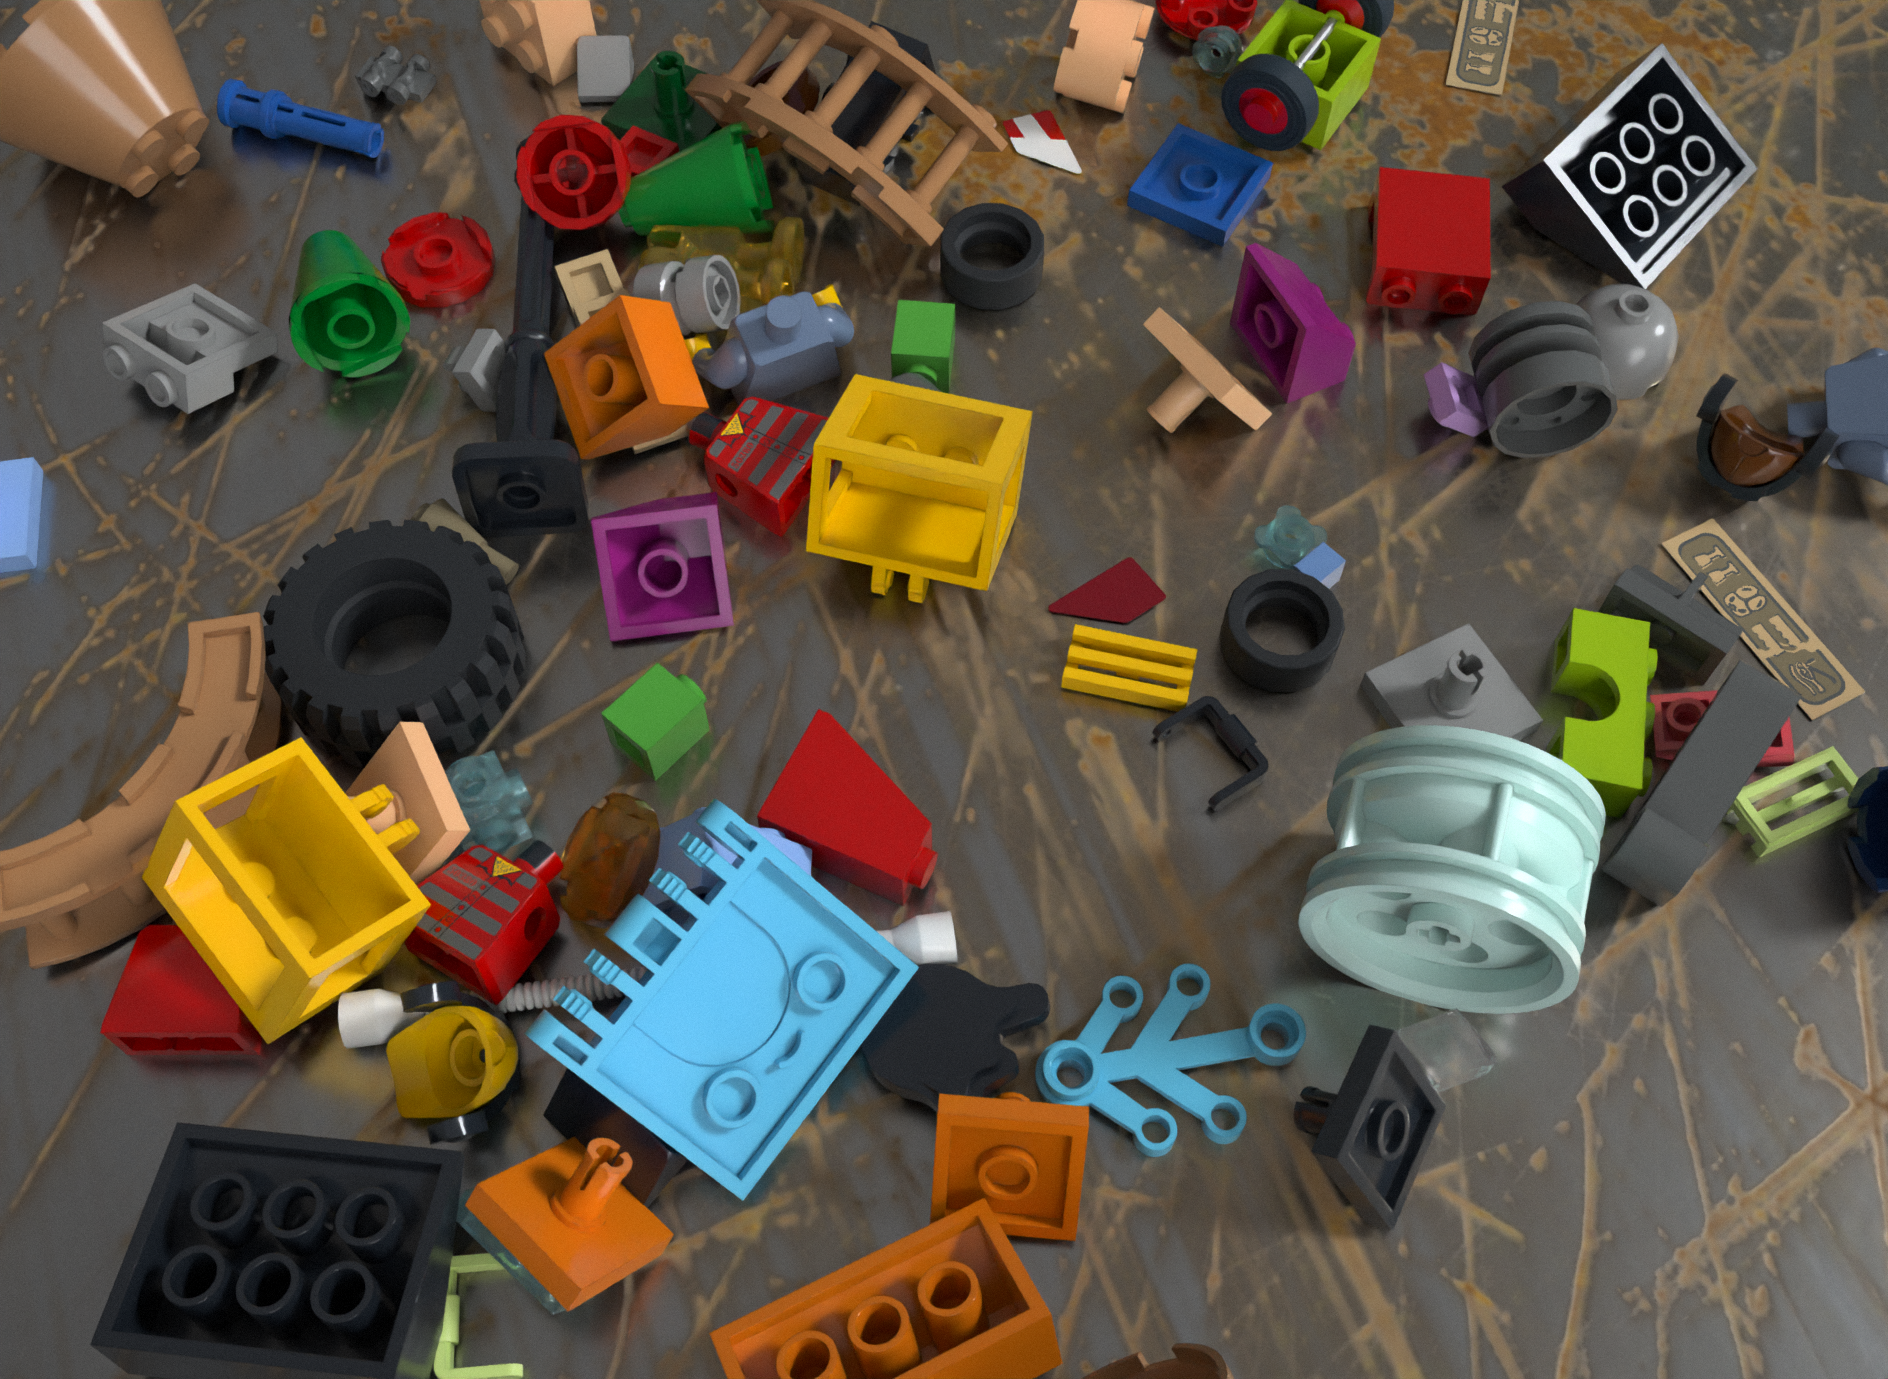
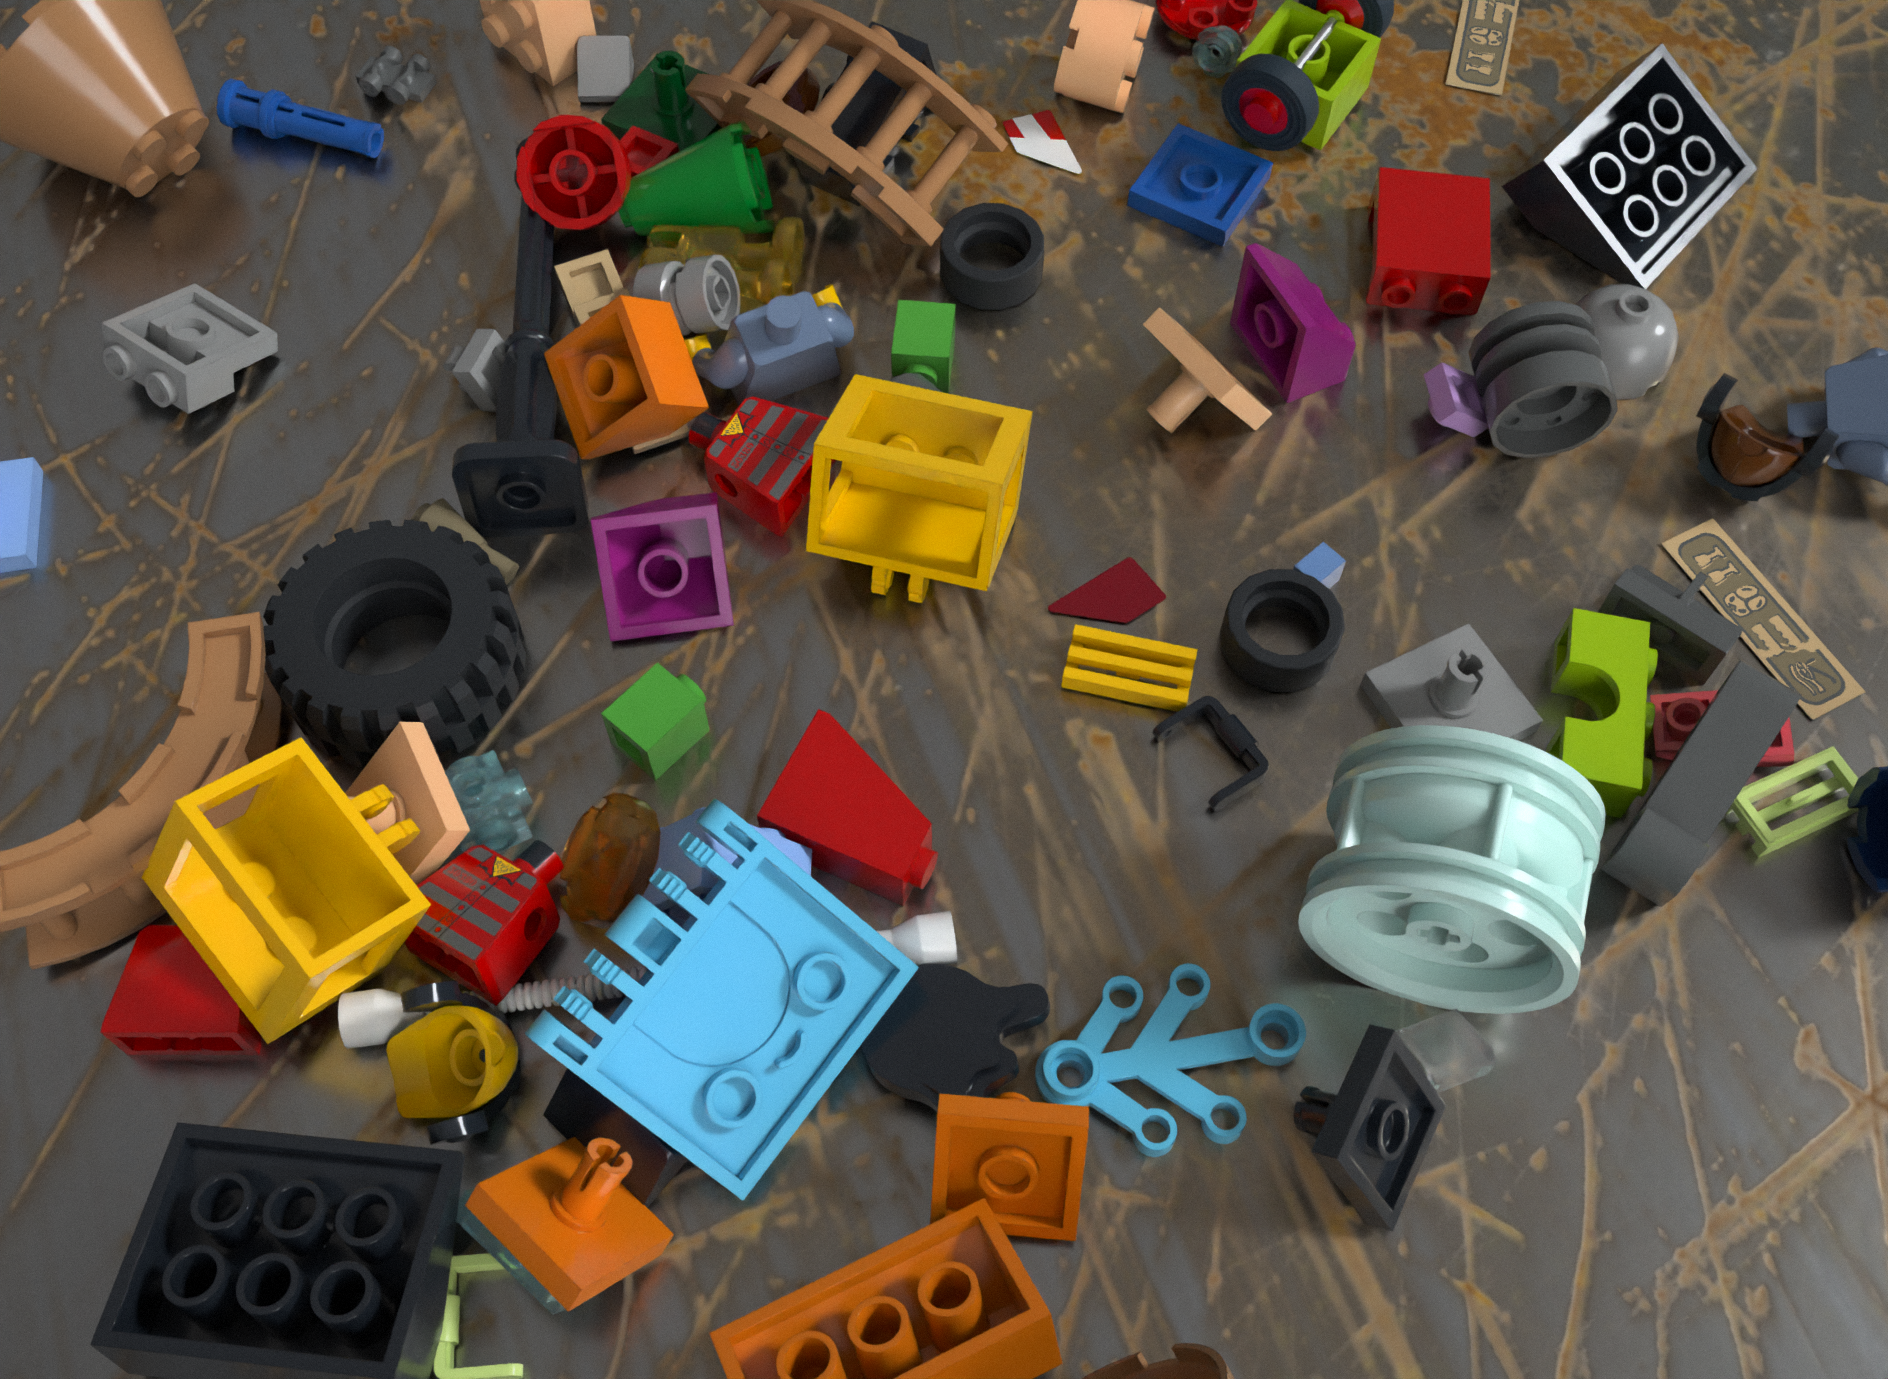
(344, 309): green cone -> none
(438, 260): red tile -> none
(1287, 551): clear light blue plate -> none

